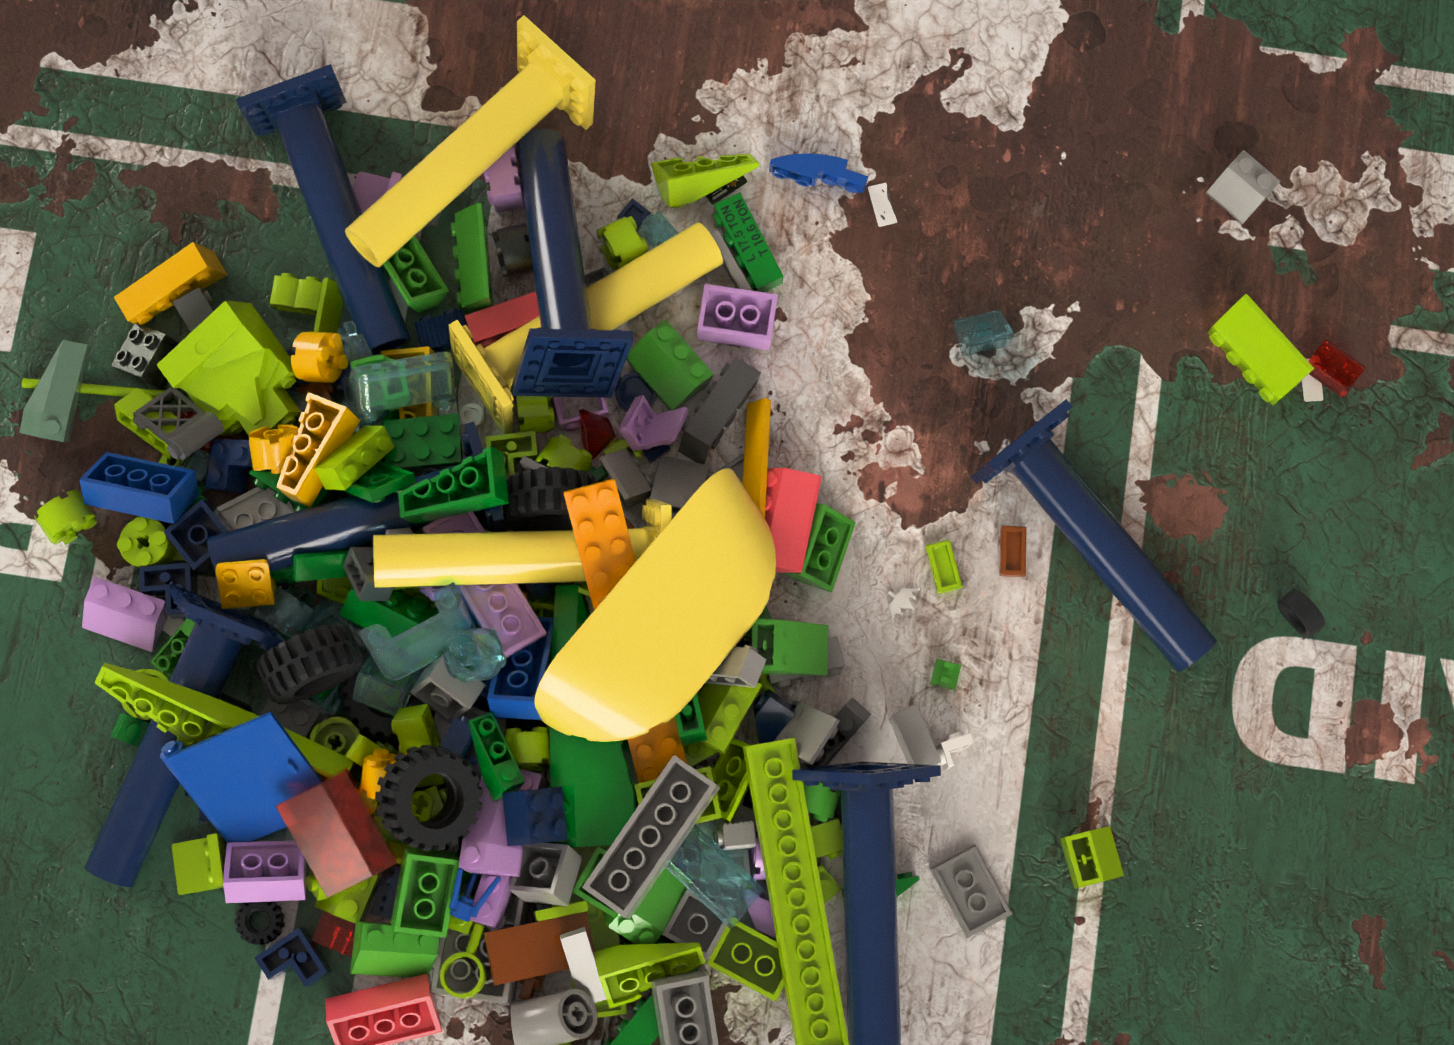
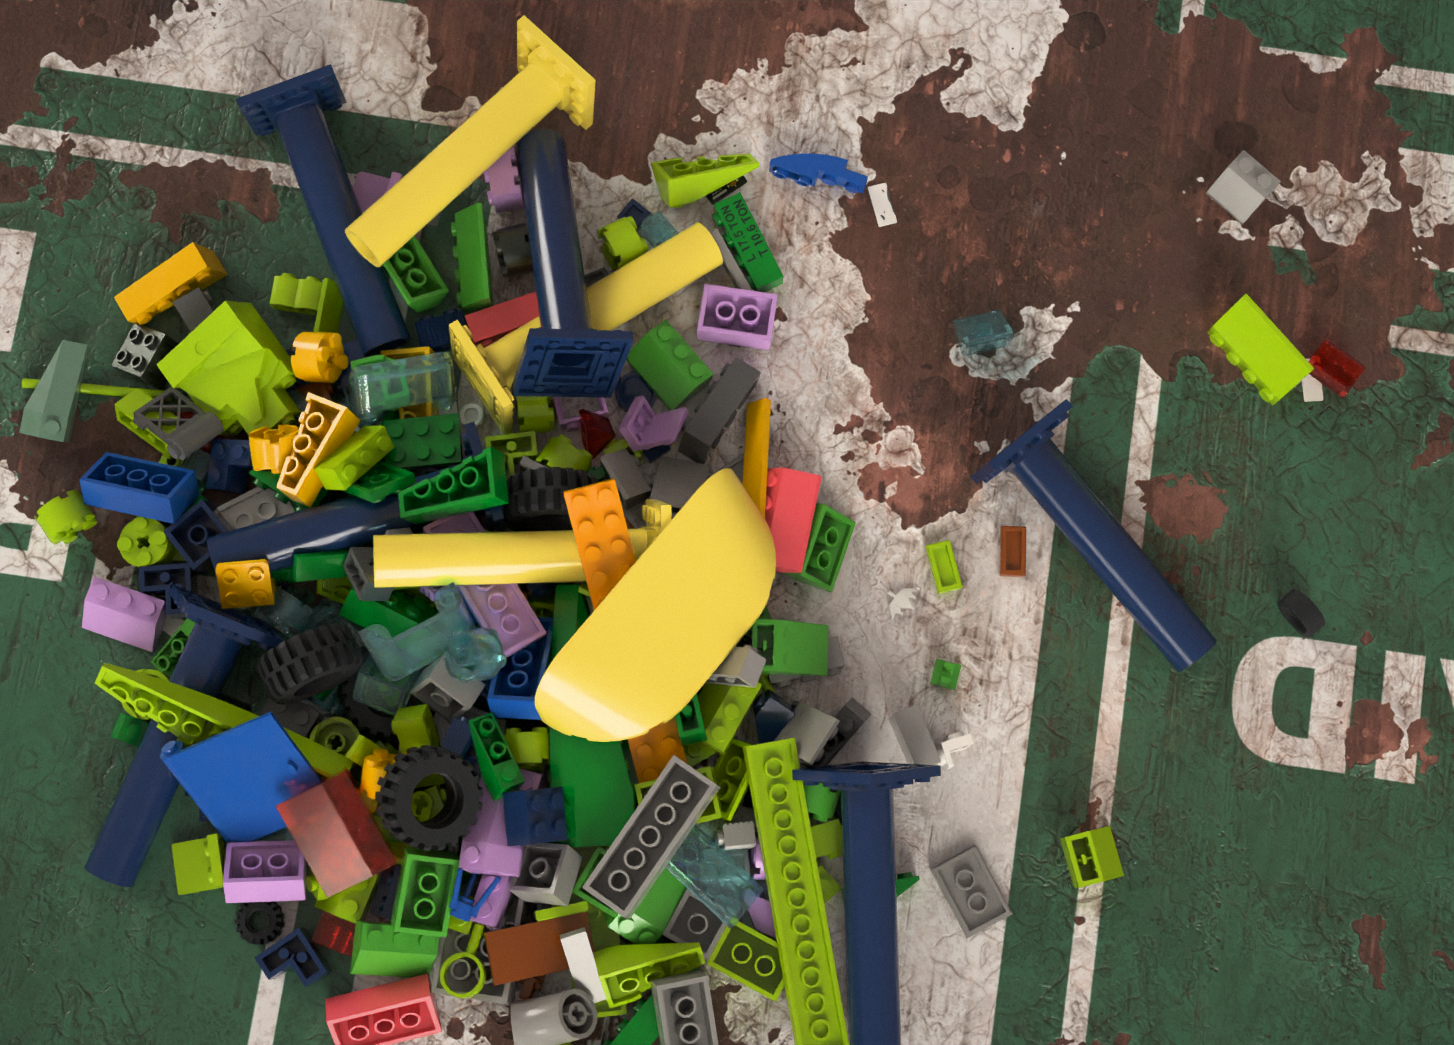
(356, 345): clear light blue plate -> none

